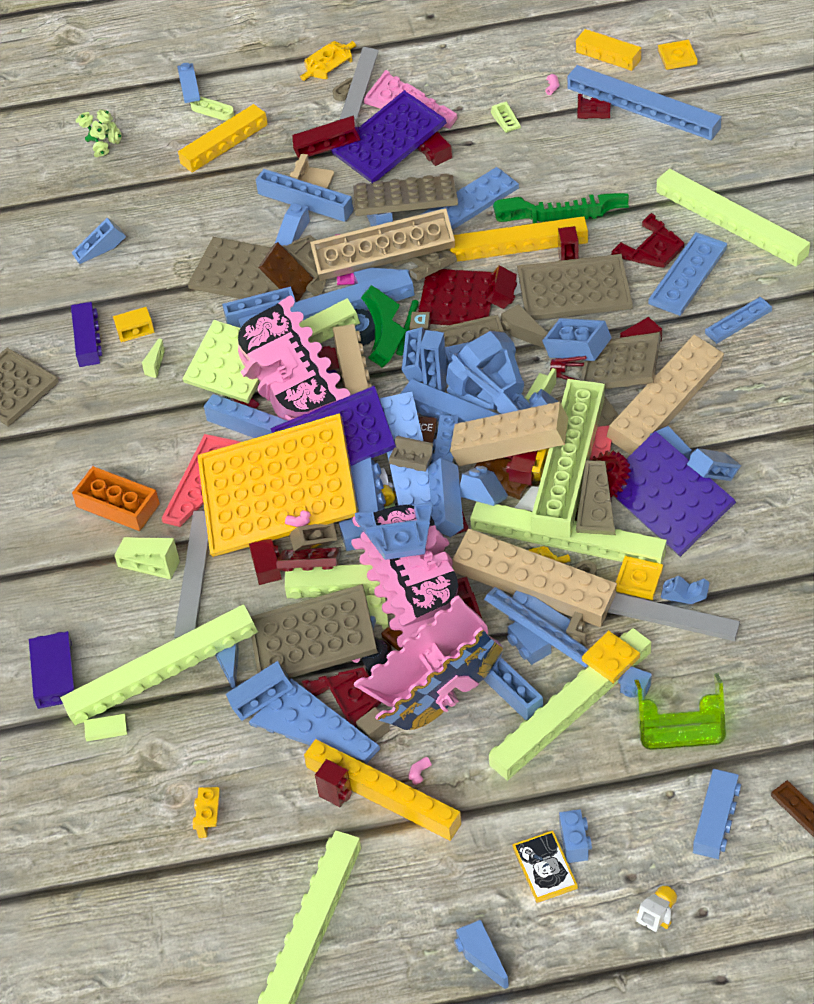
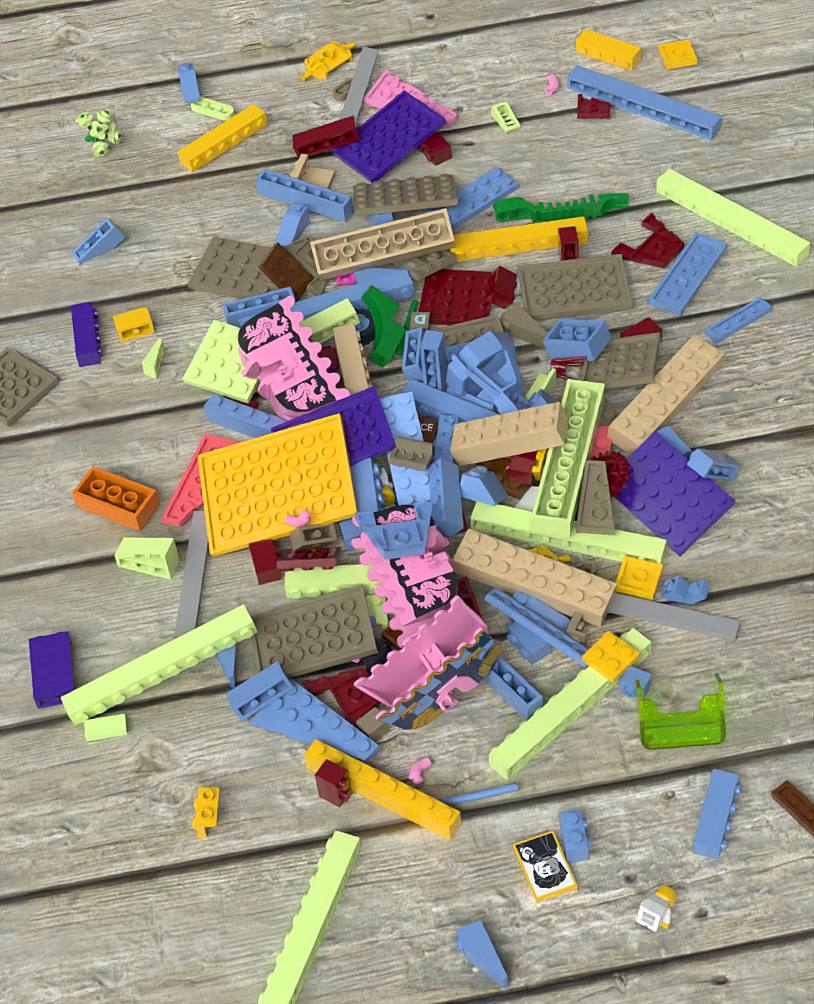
(480, 794): none -> medium blue bar

